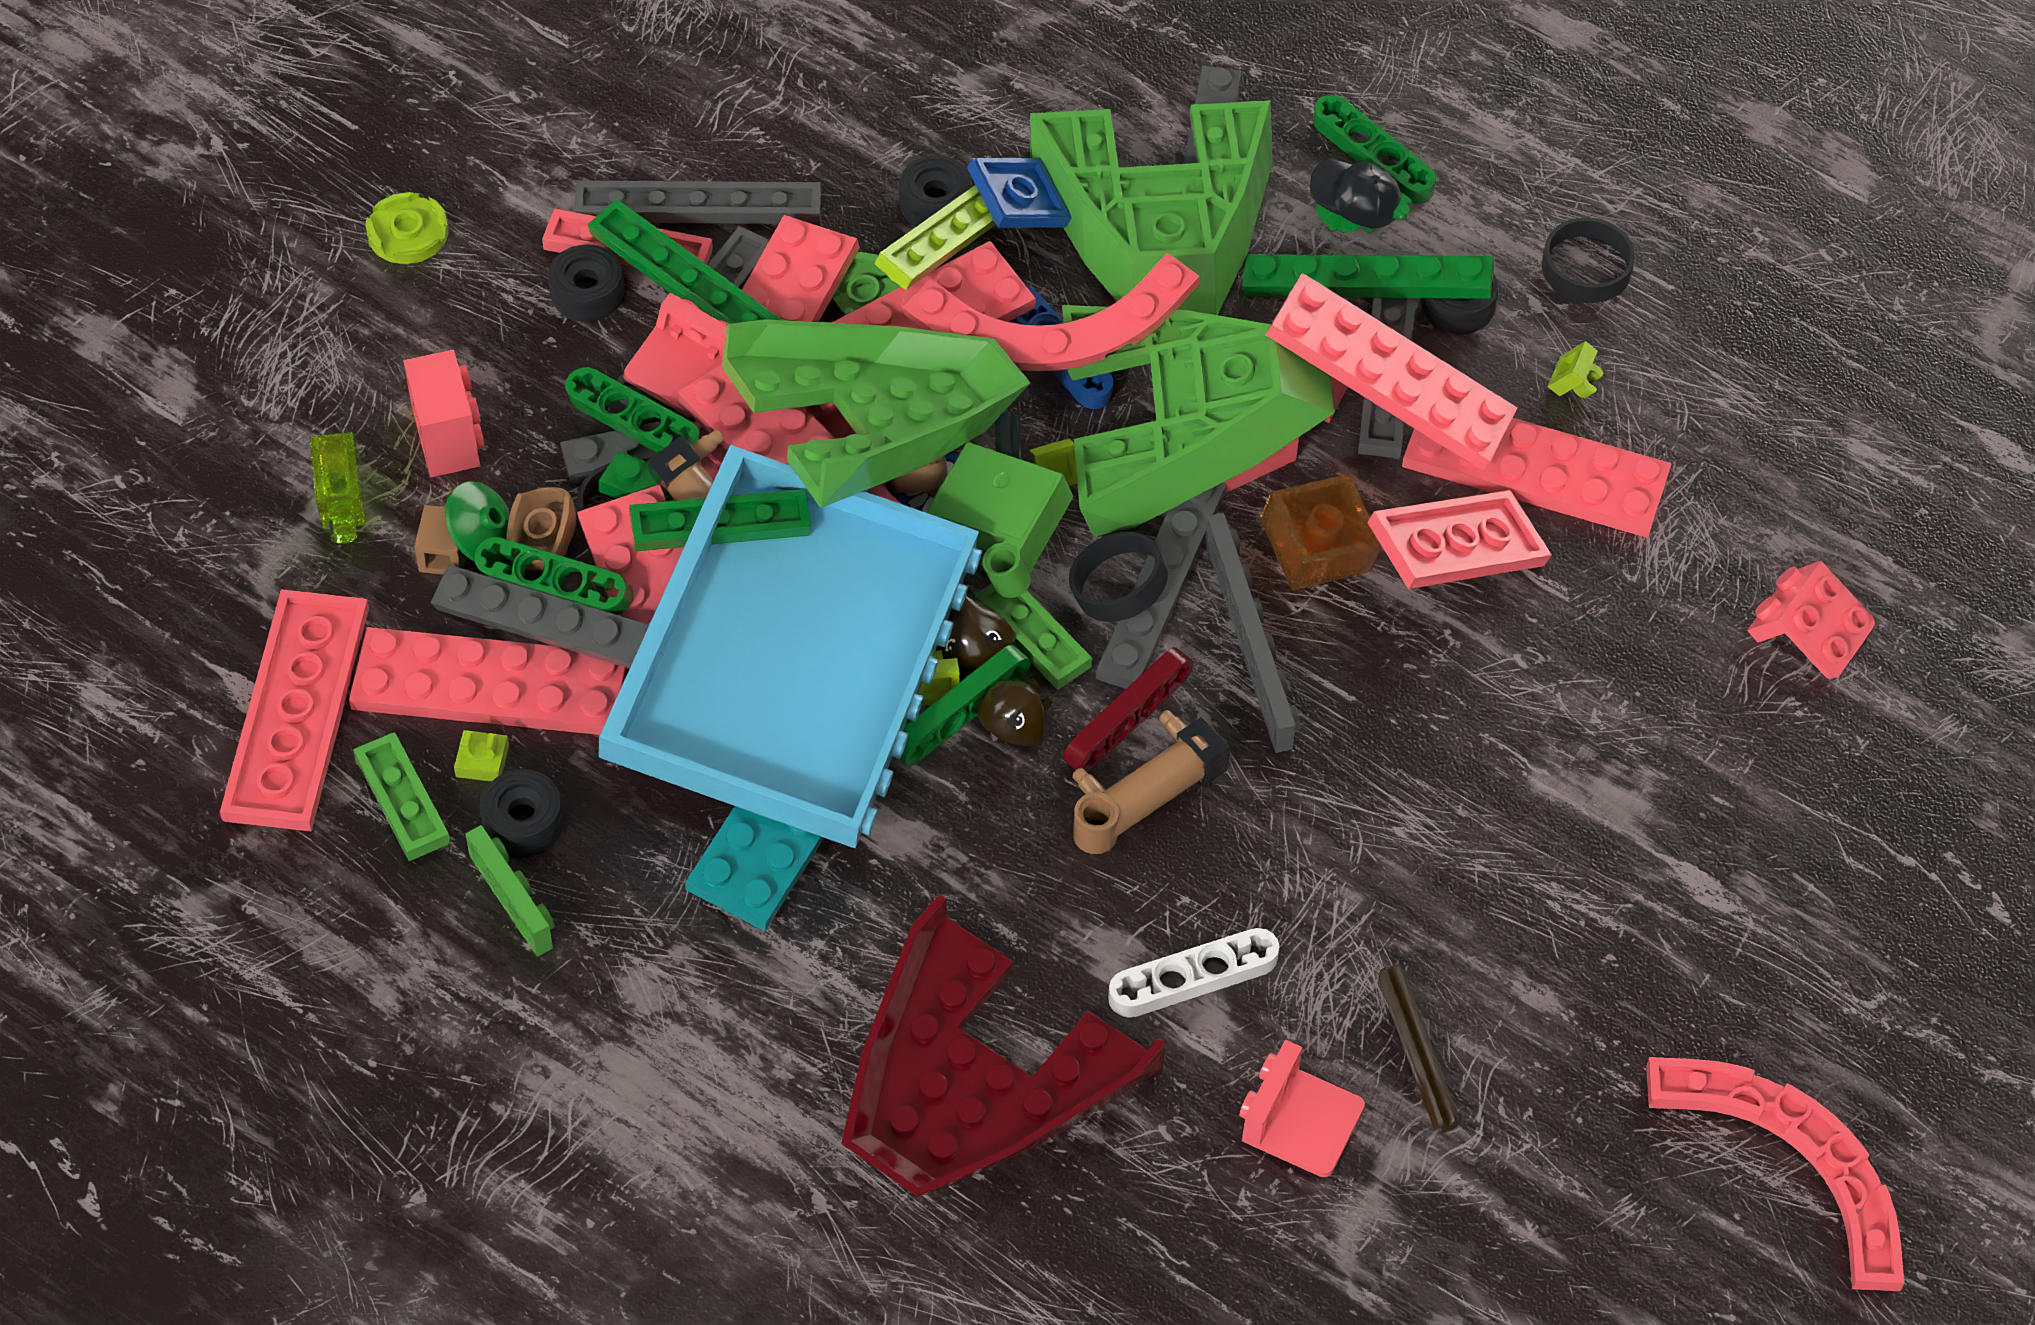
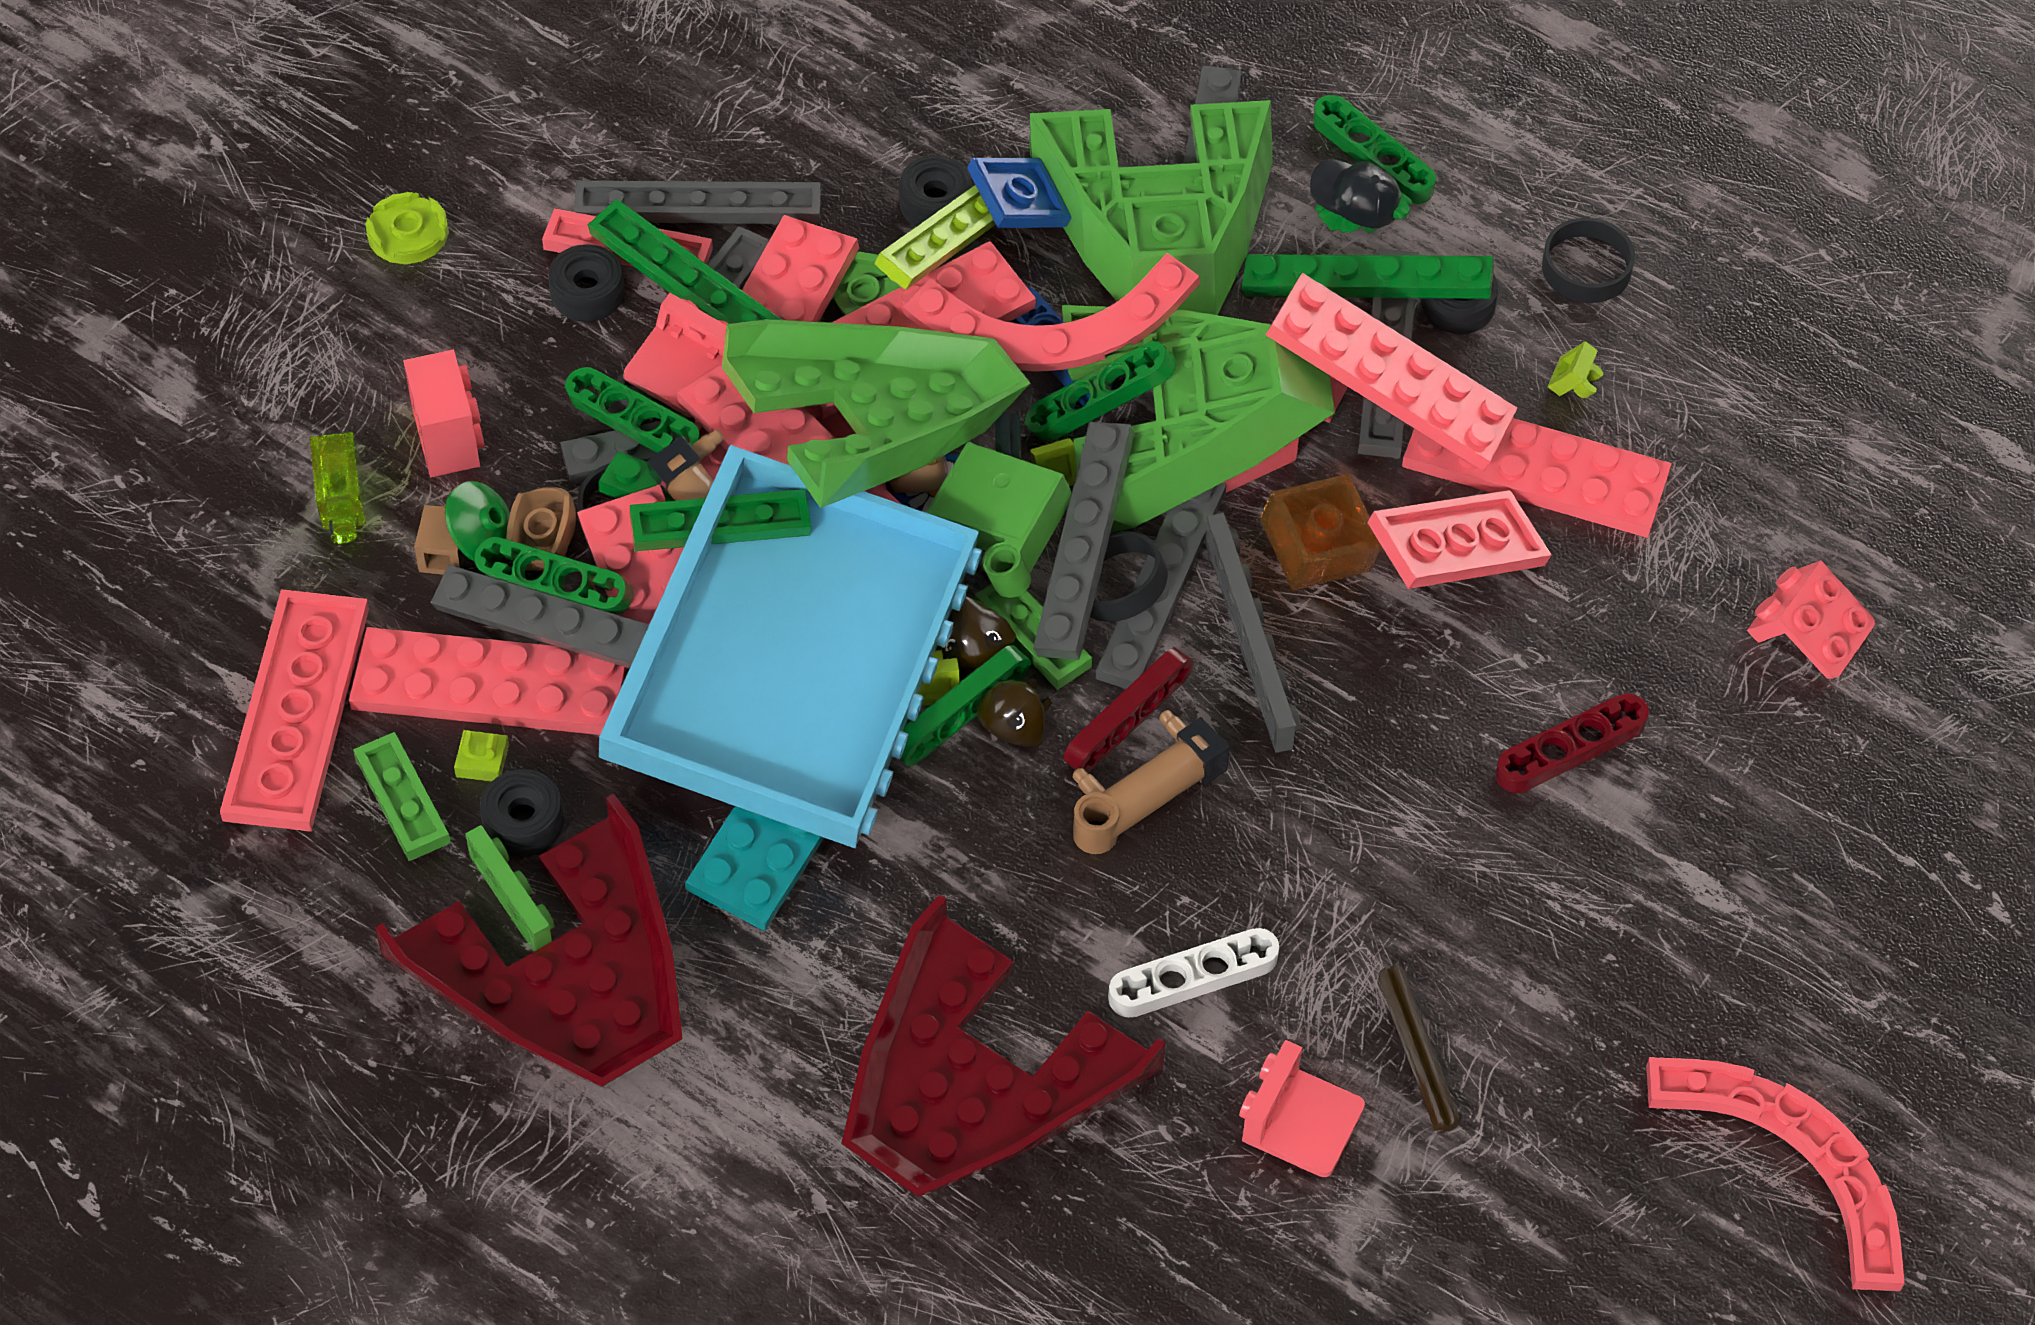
(590, 997): none -> dark red piece
(1057, 414): none -> green beam
(1084, 541): none -> dark grey plate
(1575, 746): none -> dark red beam

